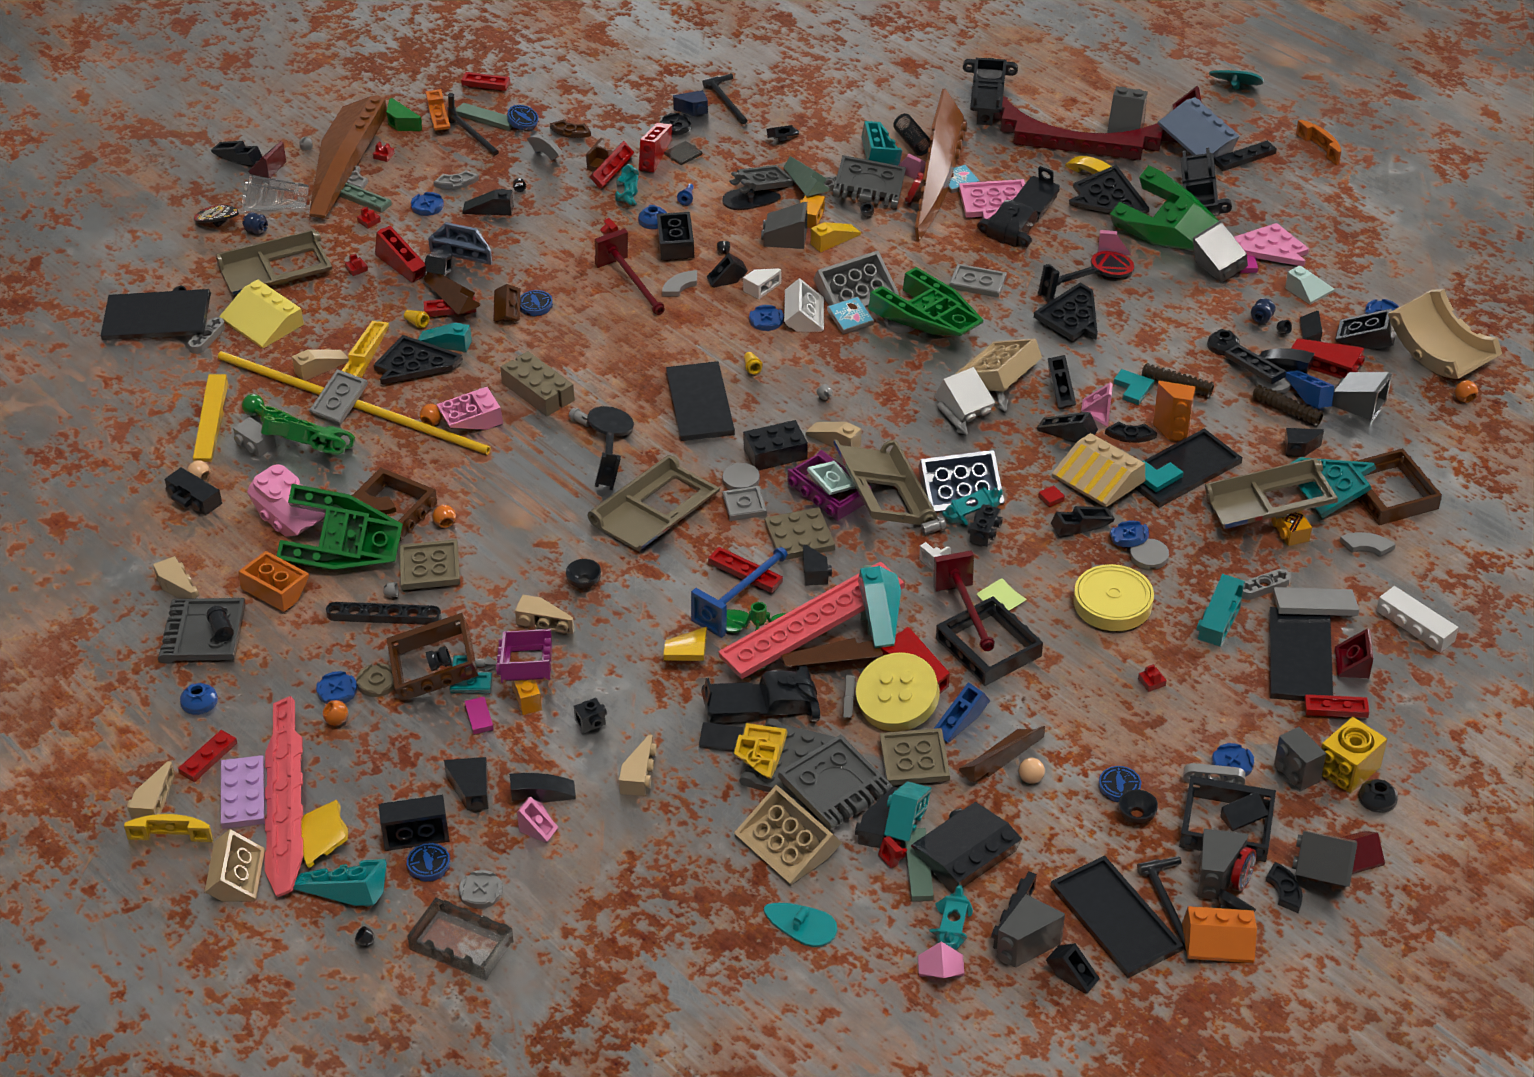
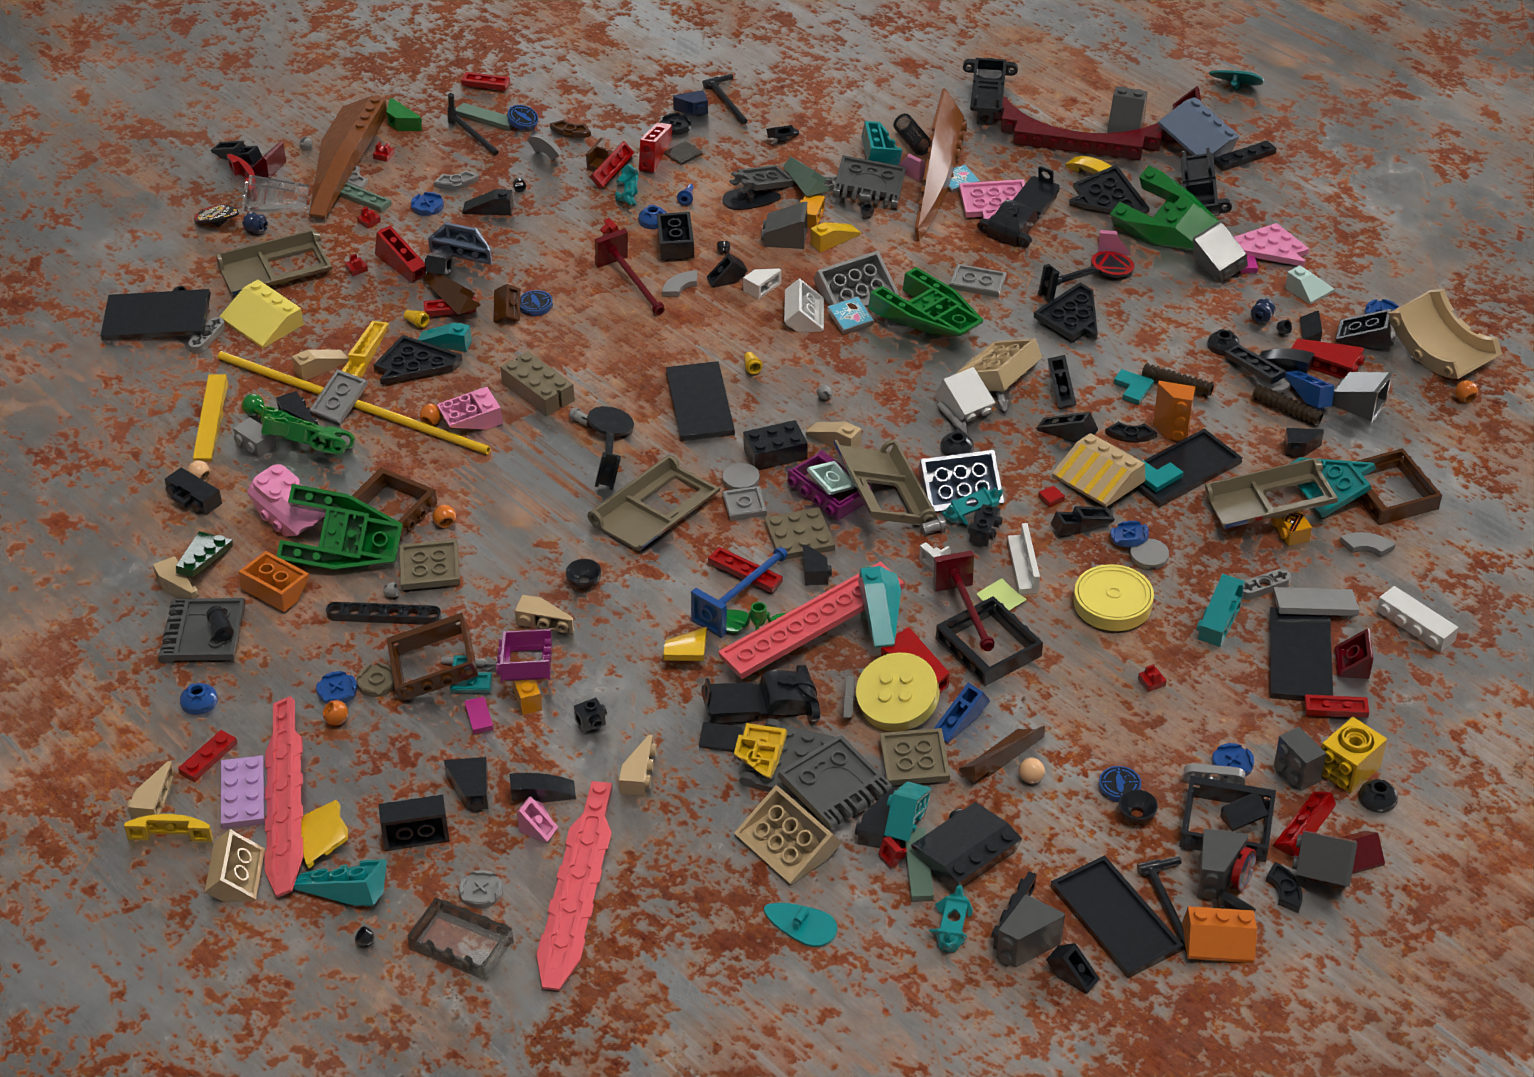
(202, 552): none -> wing
(239, 166): none -> red slope
(295, 406): none -> black slope
(383, 504): reddish brown tile -> none
(428, 862): tile -> none
(437, 110): orange slope -> none
(438, 658): black wheel -> none
(573, 898): none -> coral plate
(766, 318): blue tile -> none
(831, 652): reddish brown wedge -> none
(914, 187): red tile -> none
(941, 962): bright pink slope -> none
(953, 447): none -> black piece
(1024, 561): none -> white fence
(1099, 404): bright pink slope -> none
(1308, 818): none -> red slope
(1321, 137): orange slope -> none

